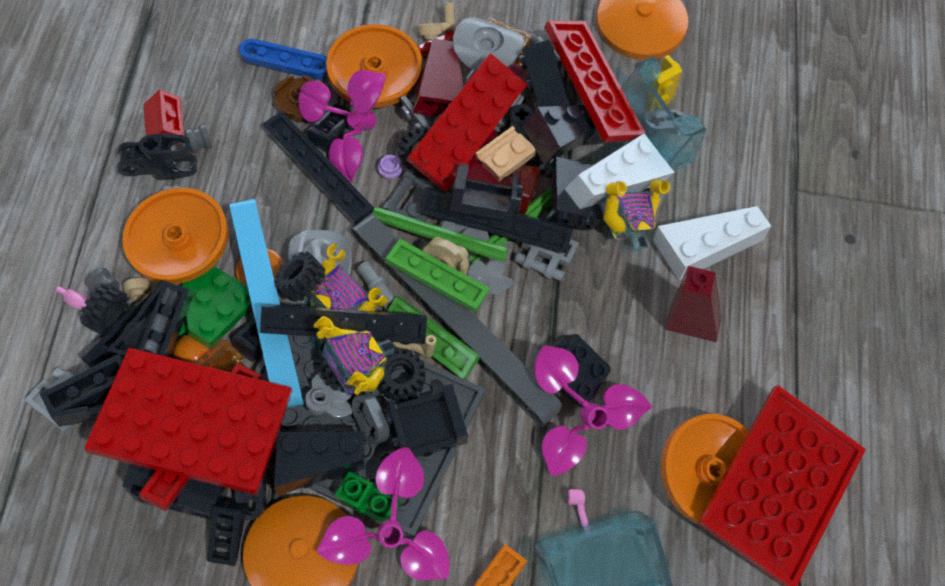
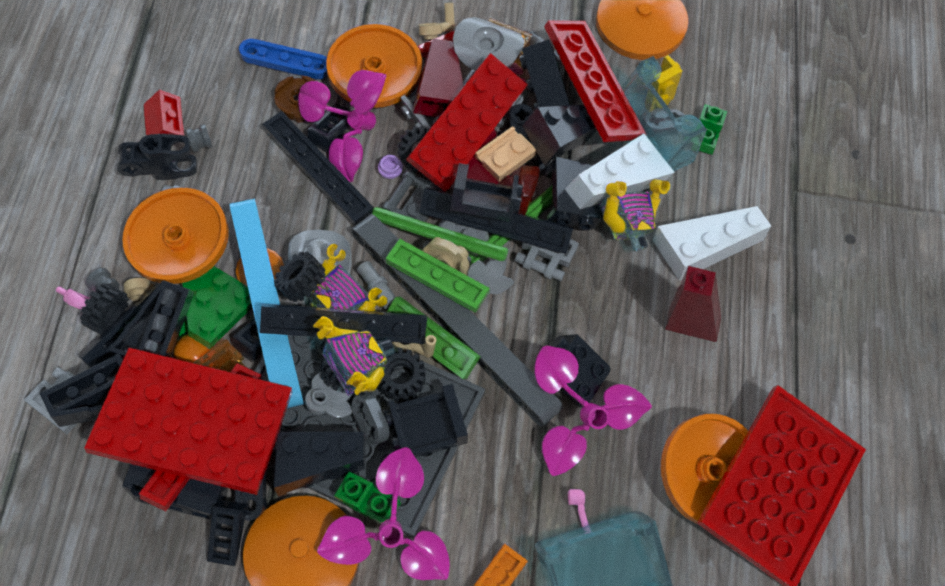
(713, 121): none -> green slope

